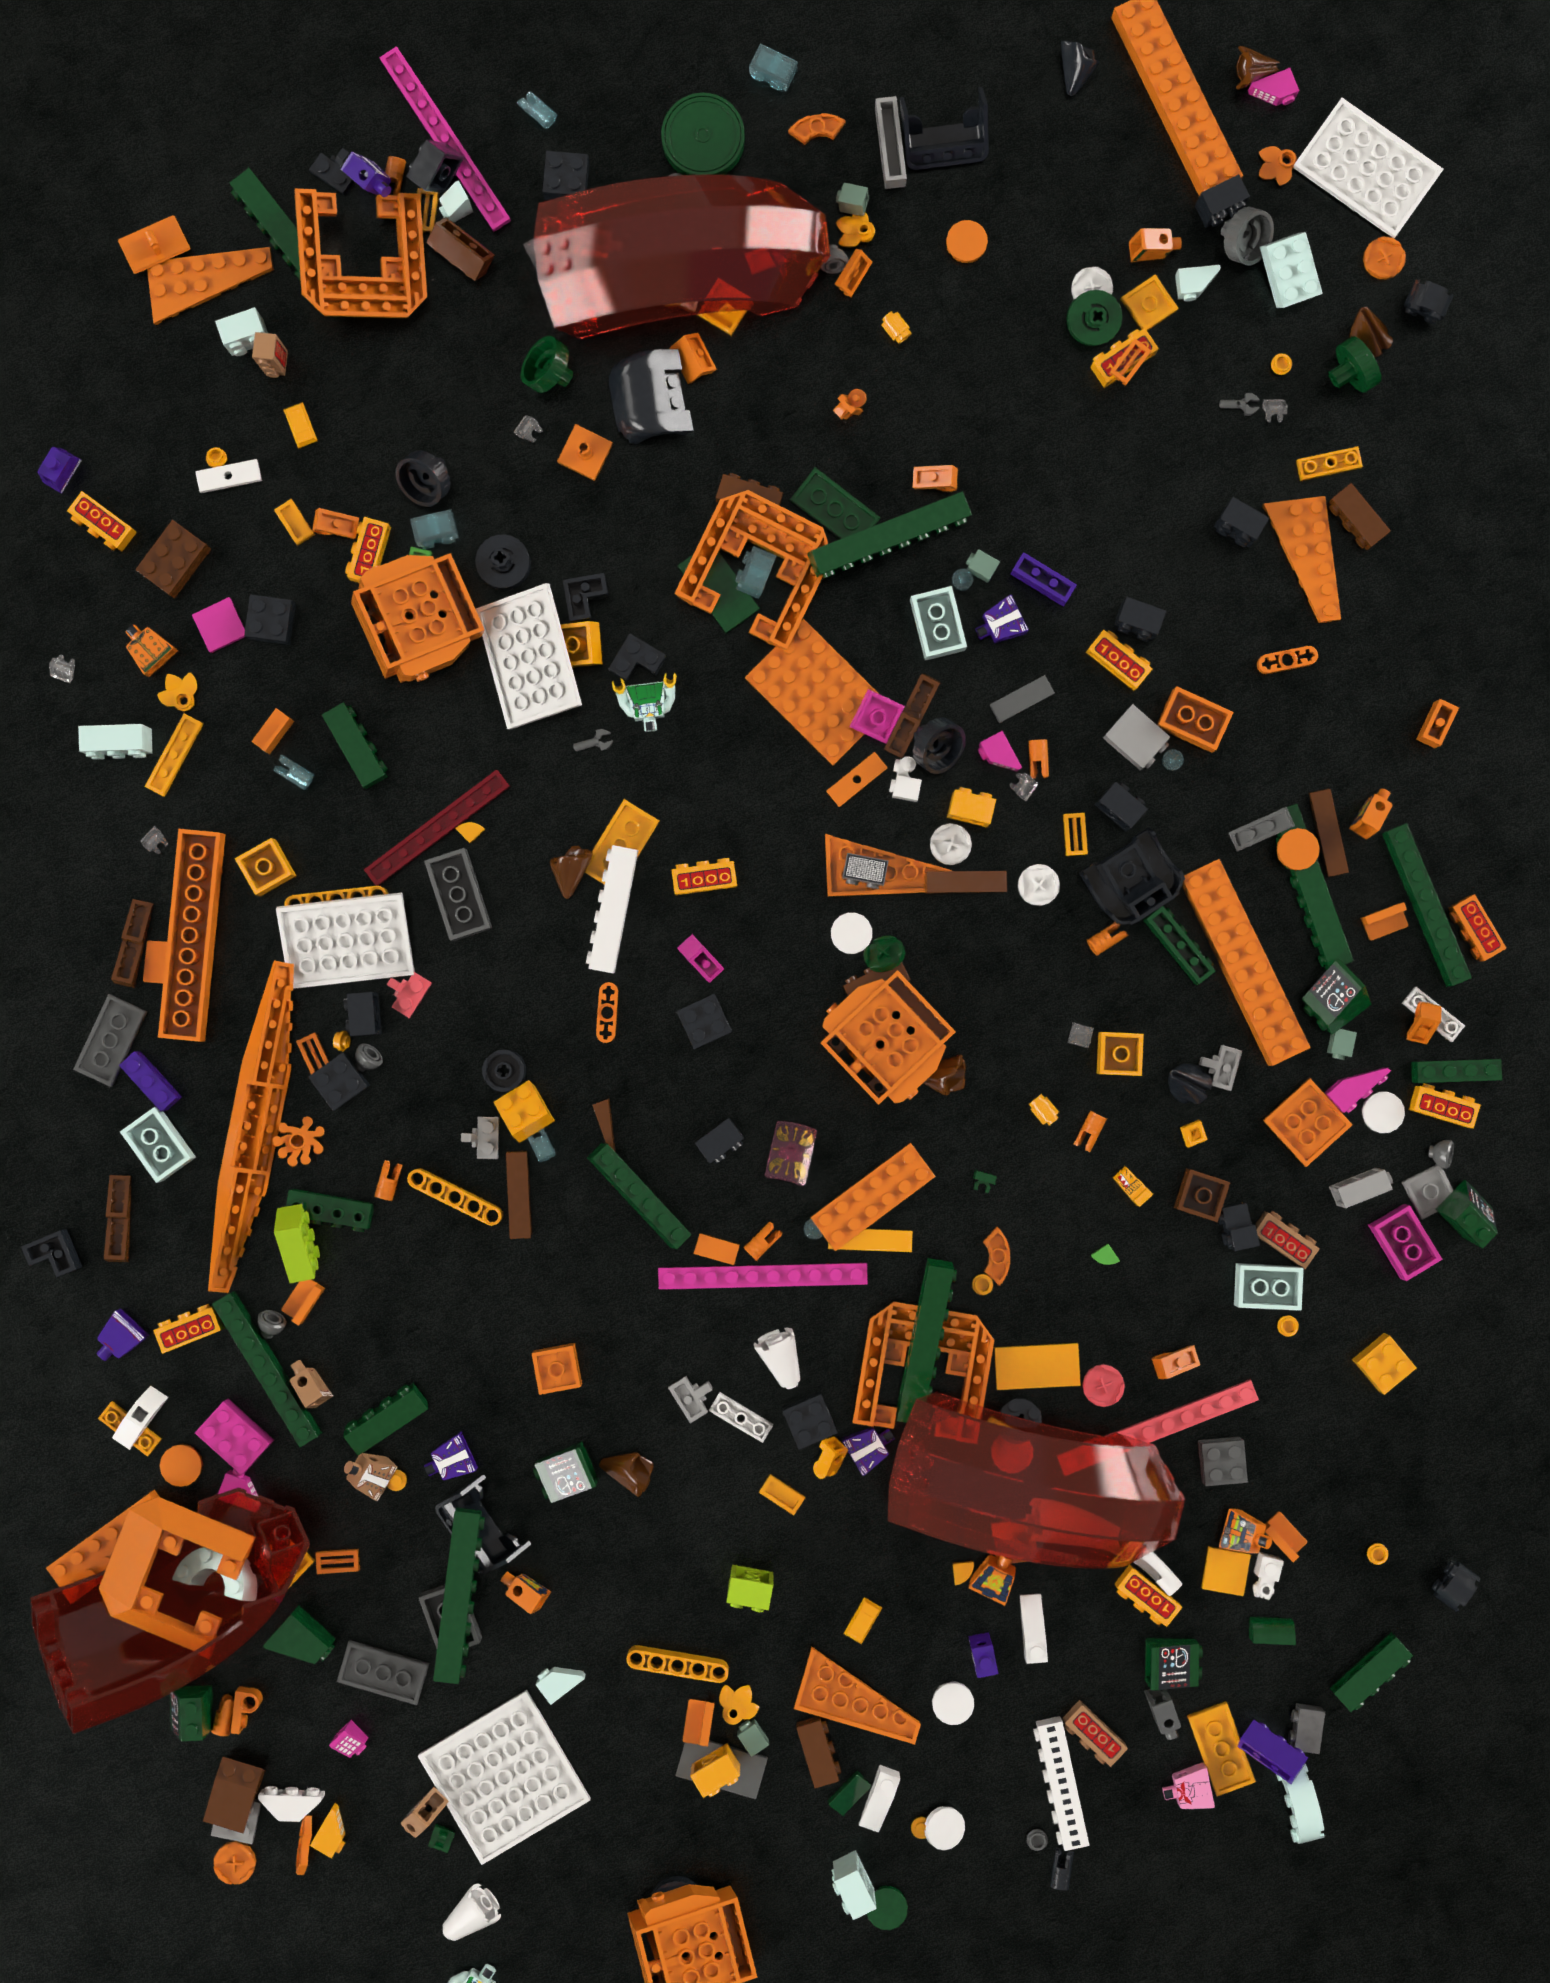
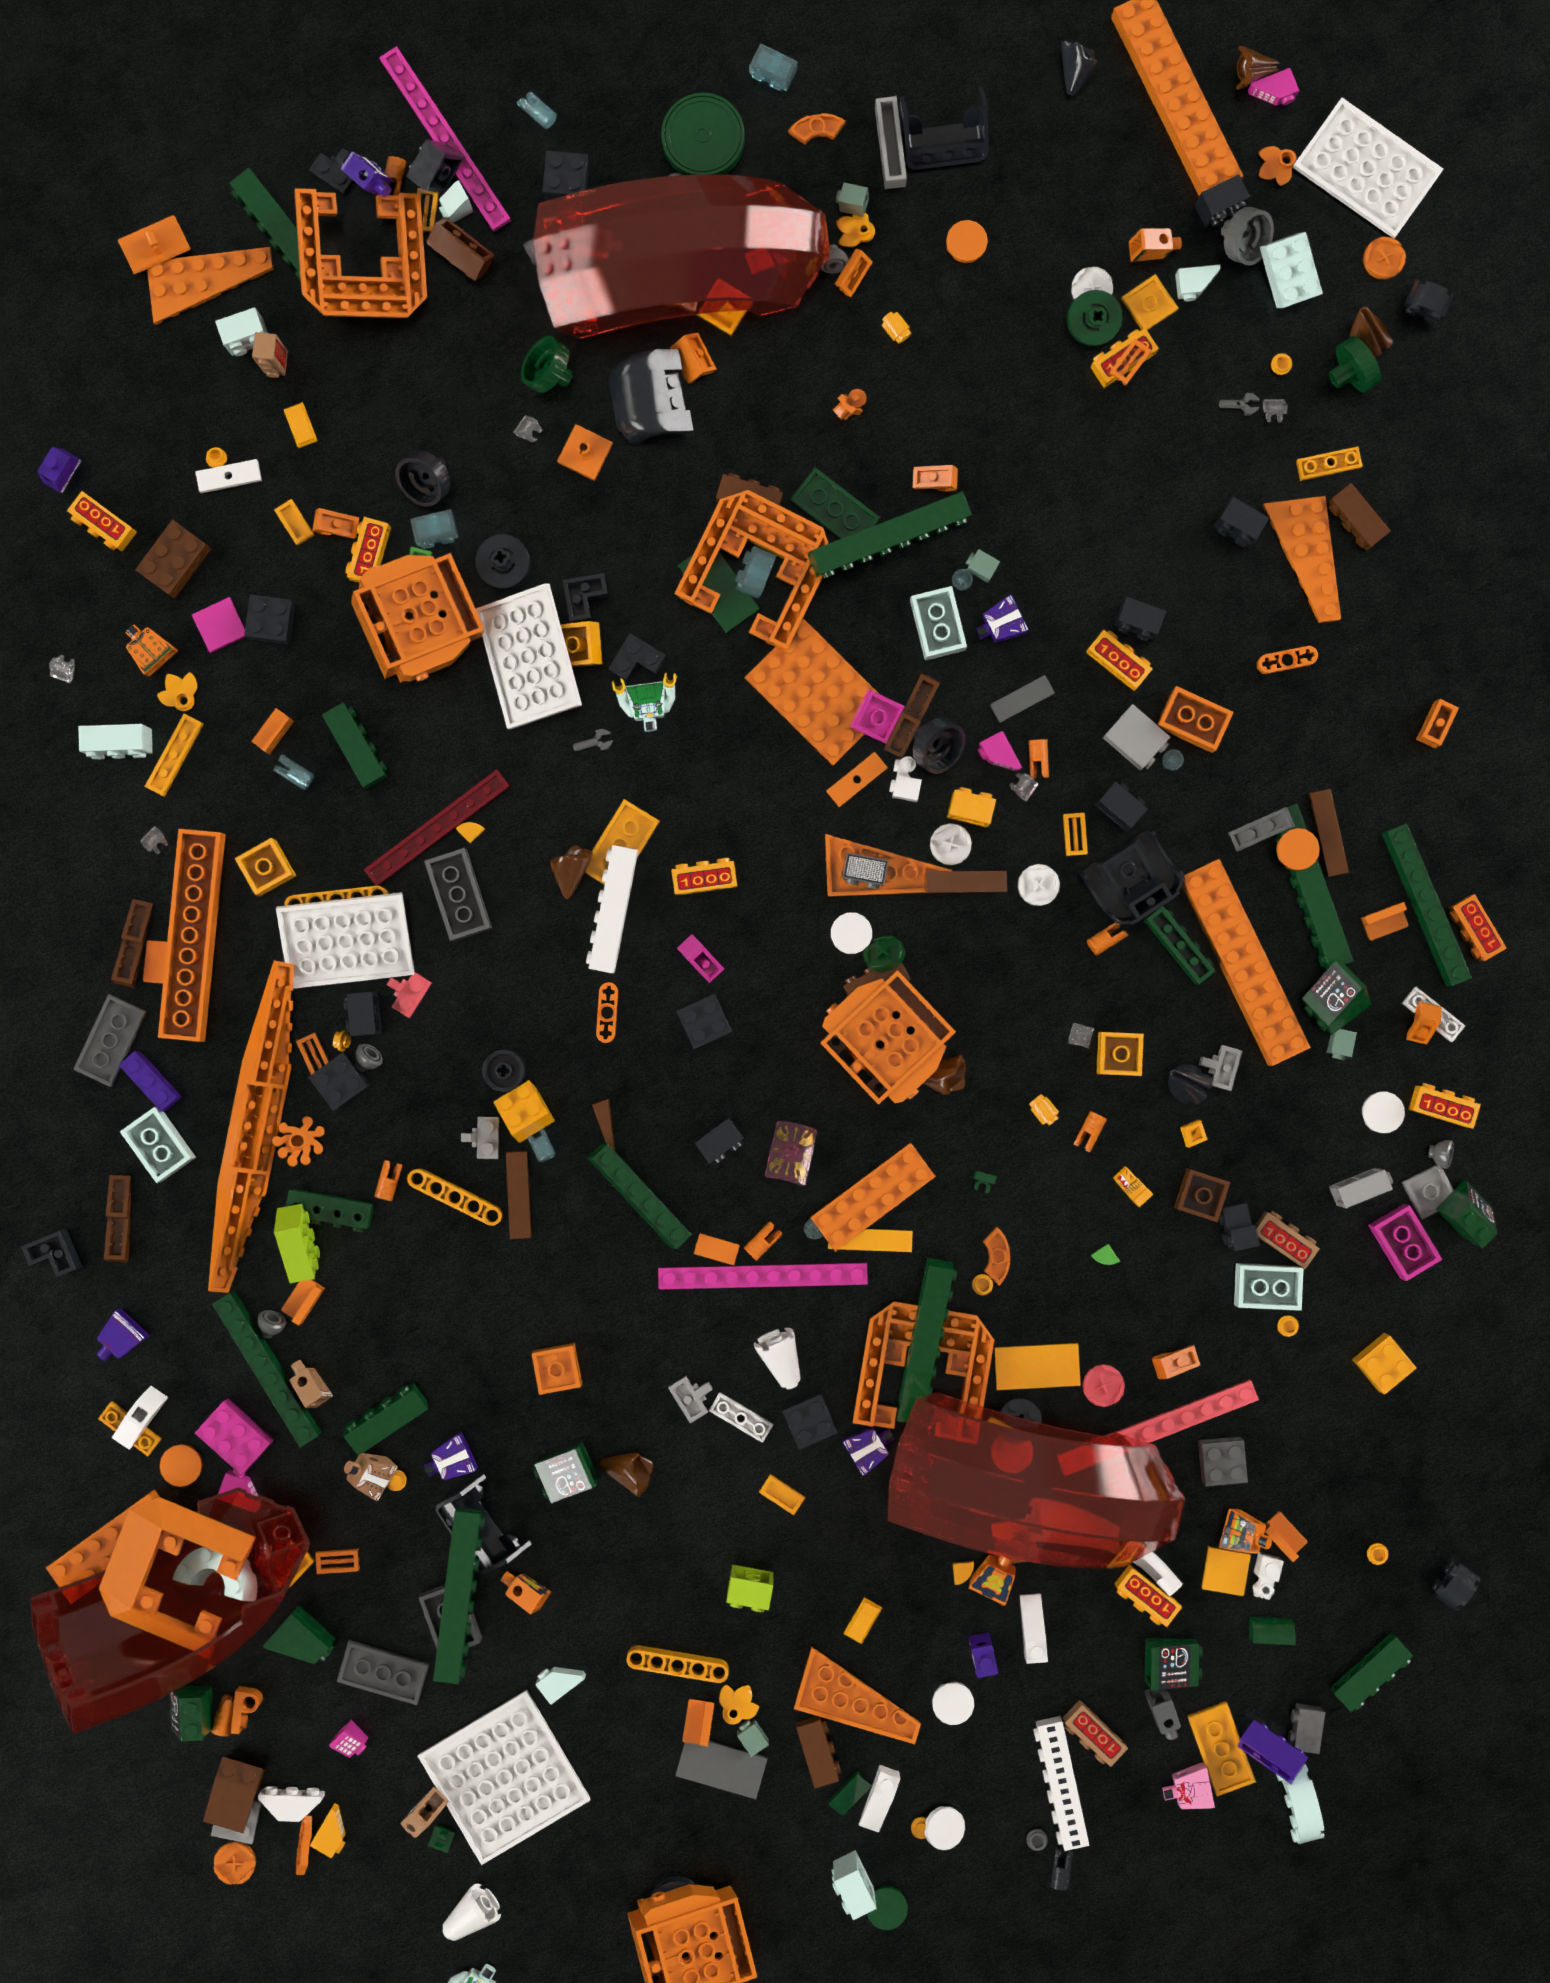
(188, 1328): brick -> none
(715, 1771): light orange brick -> none
(830, 1458): light orange leg -> none
(1043, 579): dark purple brick -> none
(1307, 1122): orange plate -> none
(1349, 1090): dark pink slope -> none
(1372, 814): orange torso -> none
(1456, 1070): dark green brick -> none

